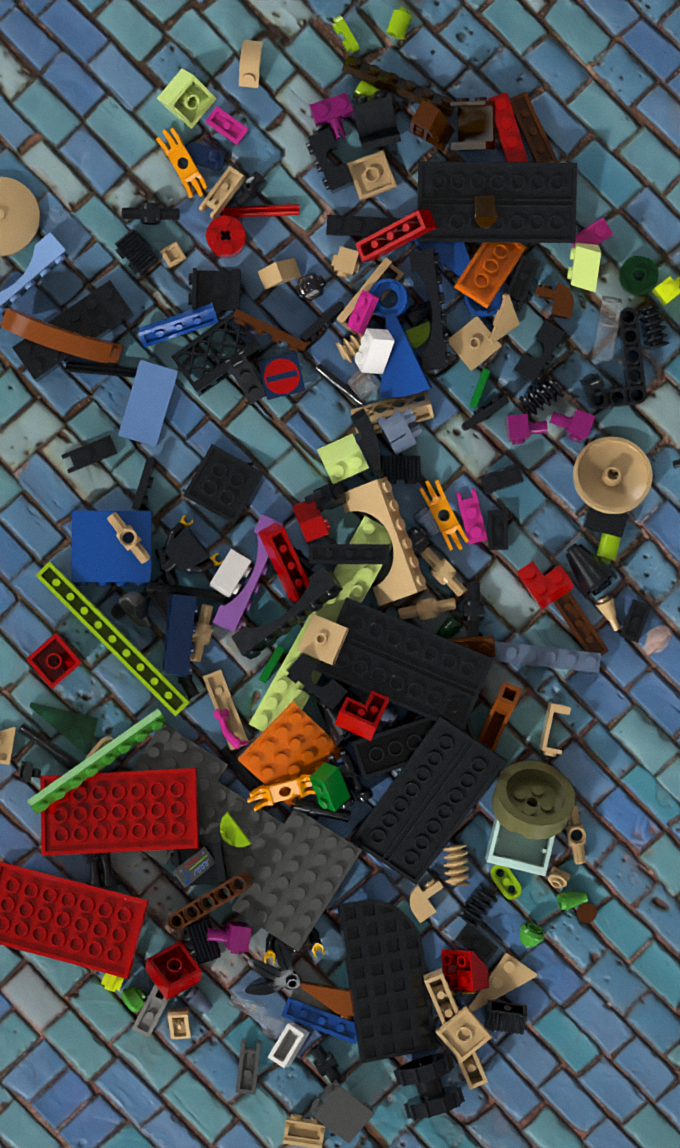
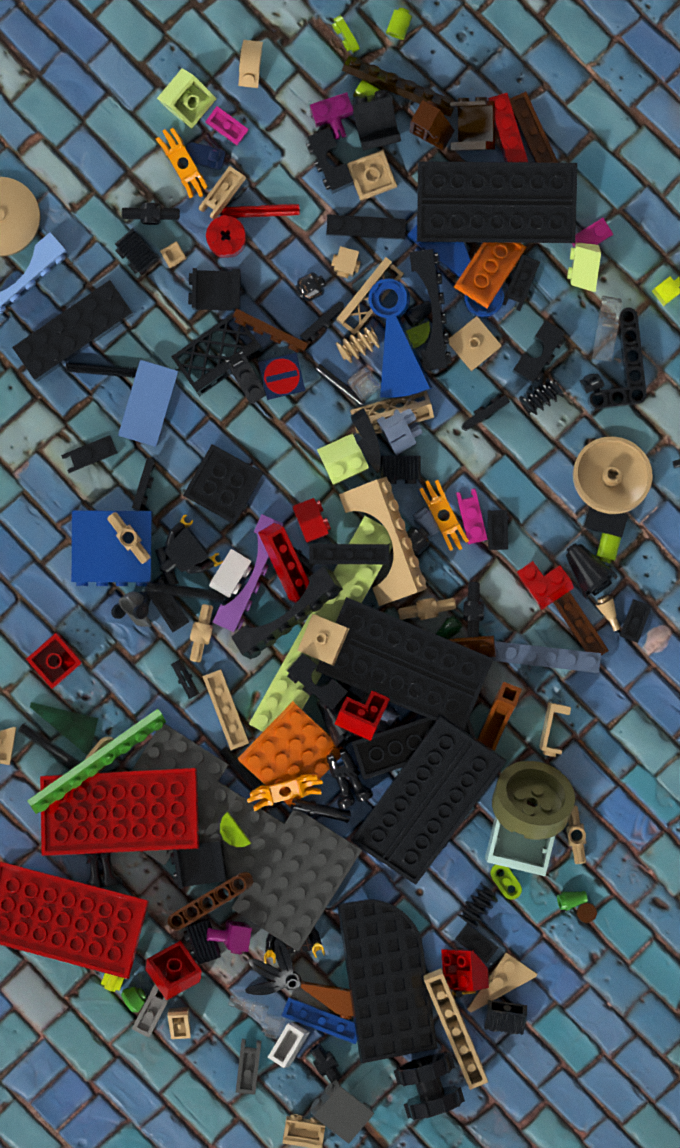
(27, 771): black tile -> none
(60, 338): dark orange arch -> none
(112, 638): lime brick -> none
(177, 325): blue plate -> none
(178, 635): dark blue brick -> none
(194, 866): dark grey tile -> none
(197, 999): sand blue cone -> none
(232, 739): dark pink piece -> none
(252, 187): black piece -> none
(271, 664): green tile -> none
(279, 273): tan slope -> none
(327, 496): black brick -> none
(329, 787): green brick -> none
(362, 312): dark pink plate -> none
(374, 351): white brick -> none
(396, 235): red brick -> none
(419, 901): tan brick -> none
(443, 572): tan axle -> none
(456, 865): tan piece -> none
(464, 1034): tan tile -> none
(479, 388): green tile -> none
(485, 211): dark brown tile -> none
(501, 479): black brick -> none
(504, 320): tan tile -> none
(519, 429): magenta brick -> none
(531, 934): bright green cone -> none
(558, 877): tan plate -> none
(562, 299): reddish brown brick -> none
(576, 426): magenta brick -> none
(627, 274): dark green plate -> none
(653, 327): black piece -> none

